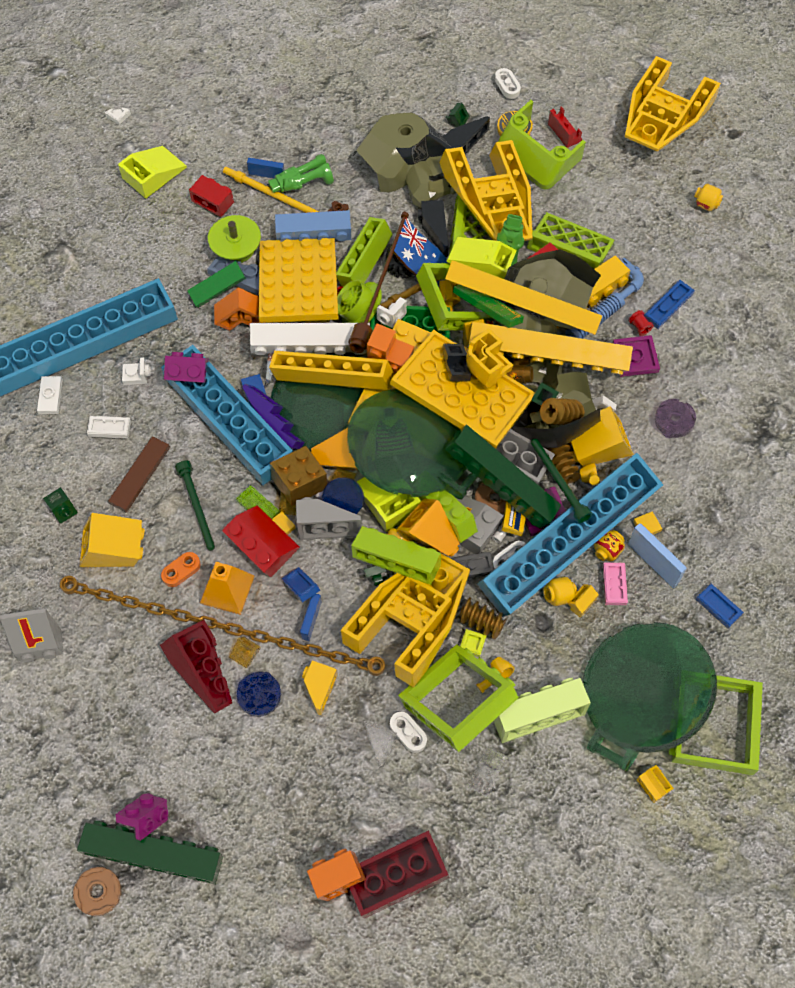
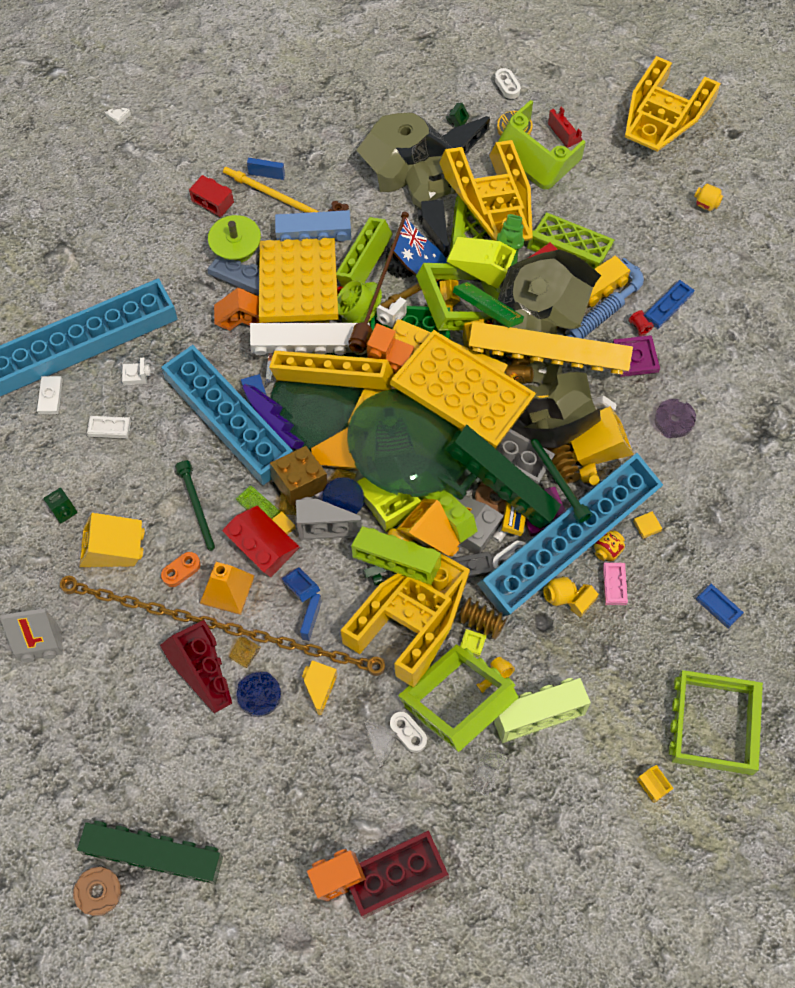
(139, 474): reddish brown tile -> none
(144, 814): magenta bracket -> none
(150, 169): neon yellow slope -> none
(185, 368): magenta bracket -> none
(216, 284): green tile -> none
(294, 178): bright green piece -> none
(456, 362): black slope -> none
(485, 359): yellow brick -> none
(523, 297): yellow tile -> none
(545, 392): dark green brick -> none
(561, 411): pearl gold piece -> none
(648, 690): clear green dish -> none
(657, 555): light blue tile -> none

